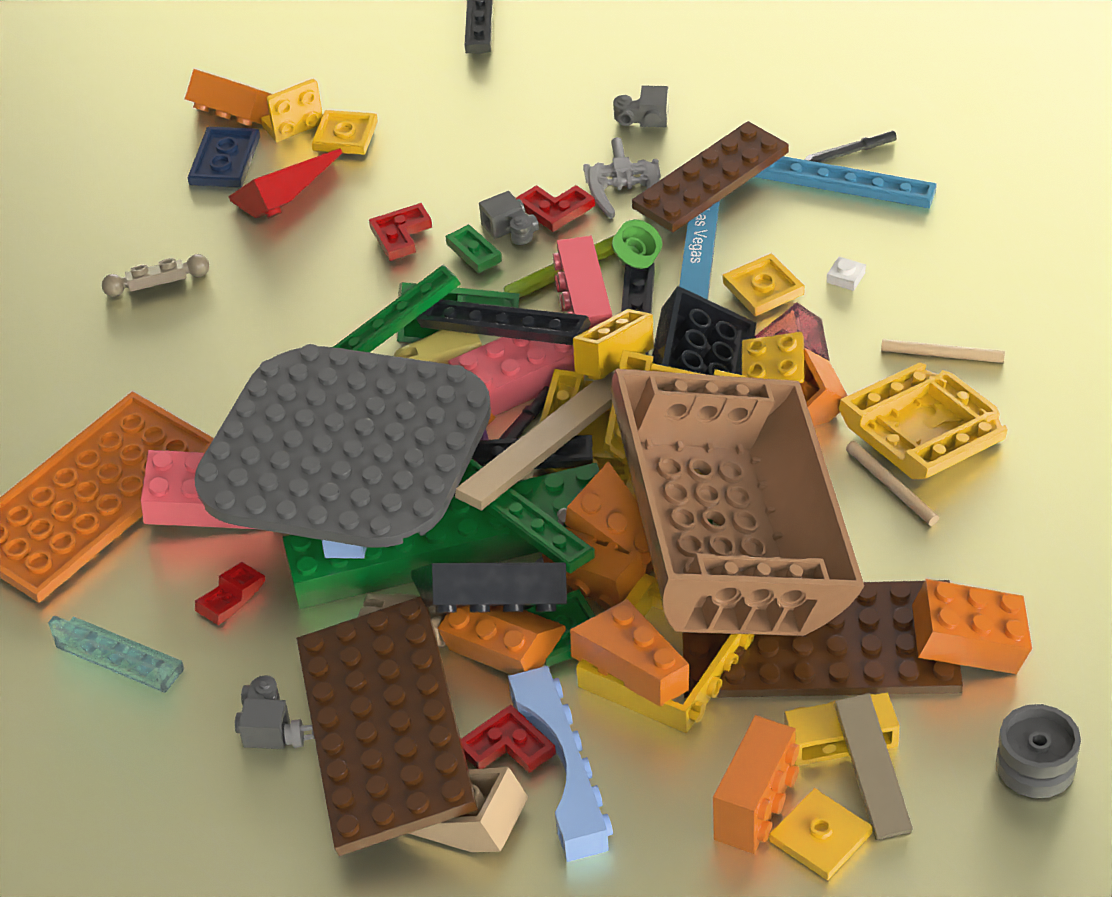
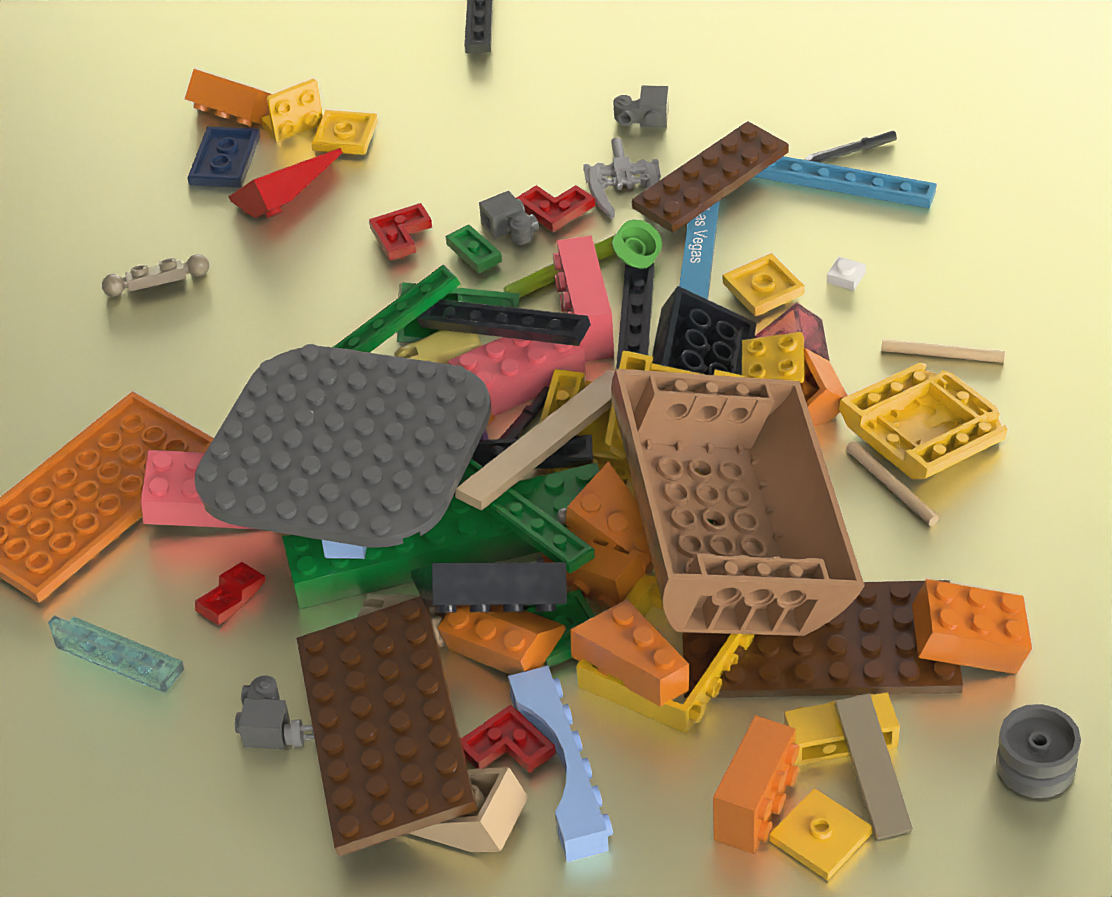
(601, 347): yellow brick -> none

